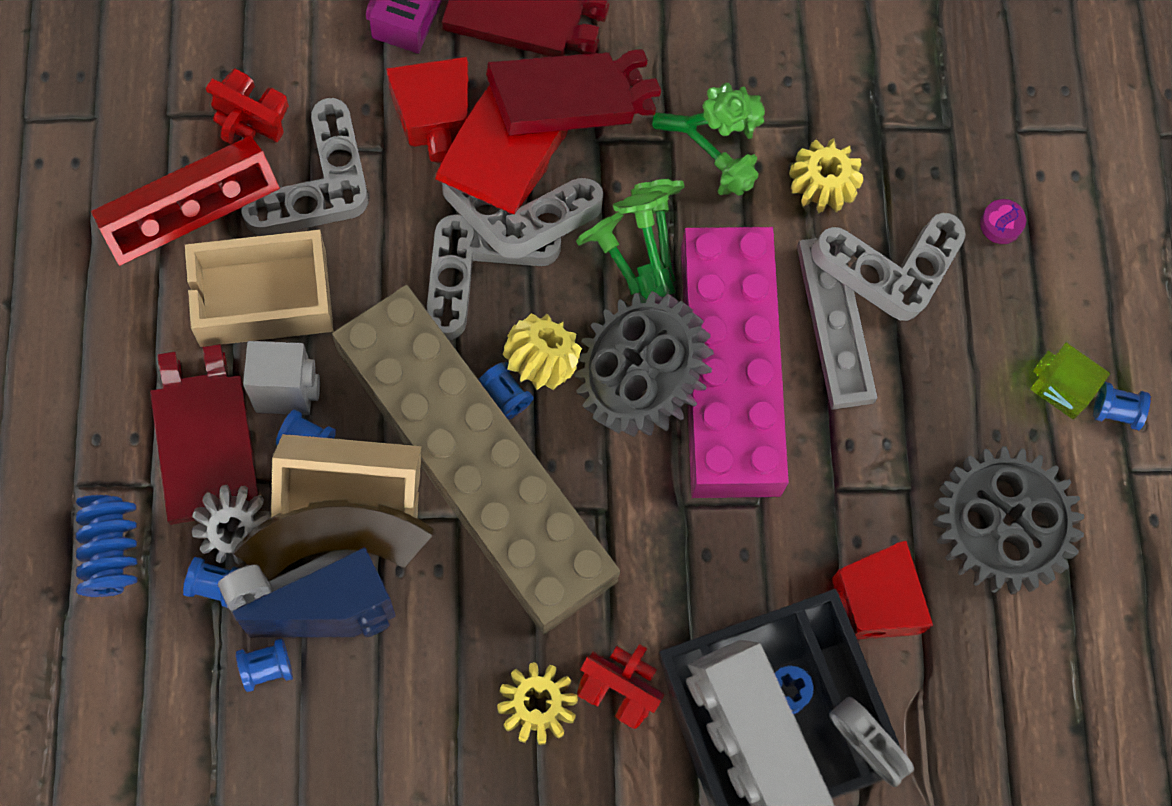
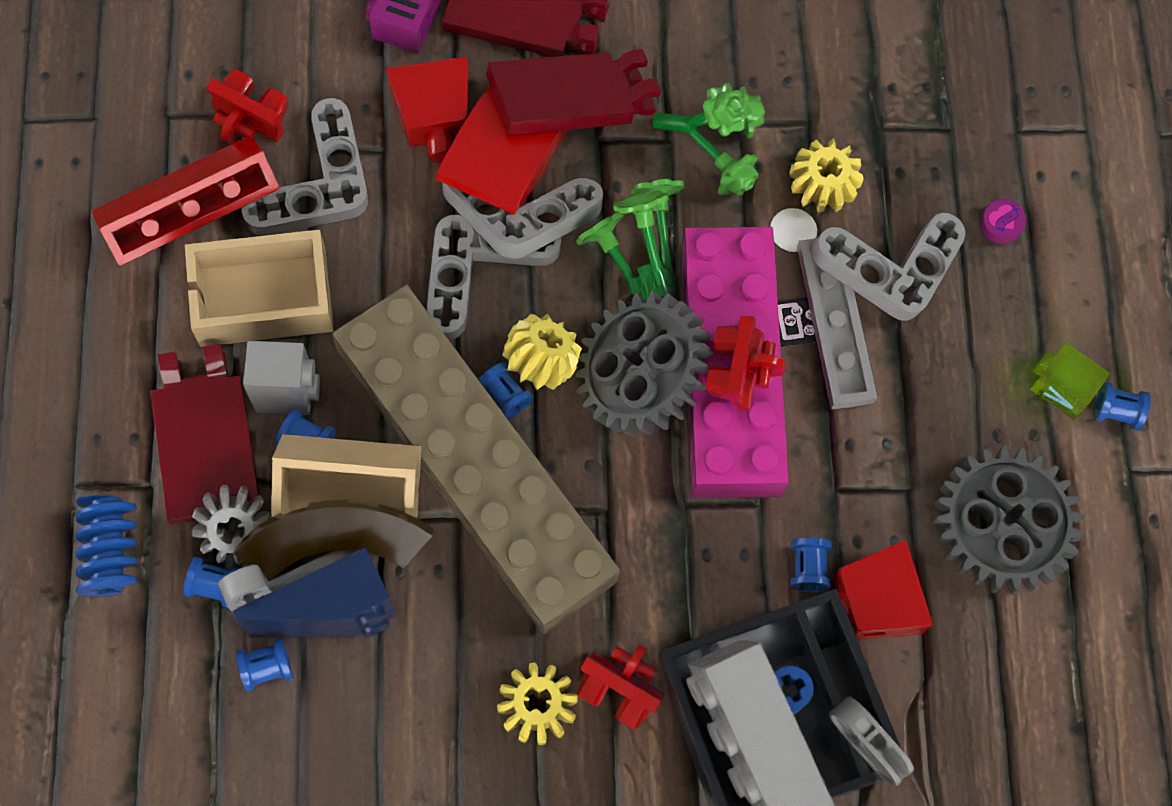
(751, 363): none -> red hips
(791, 226): none -> white sticker
(795, 322): none -> black sticker
(810, 564): none -> blue bush

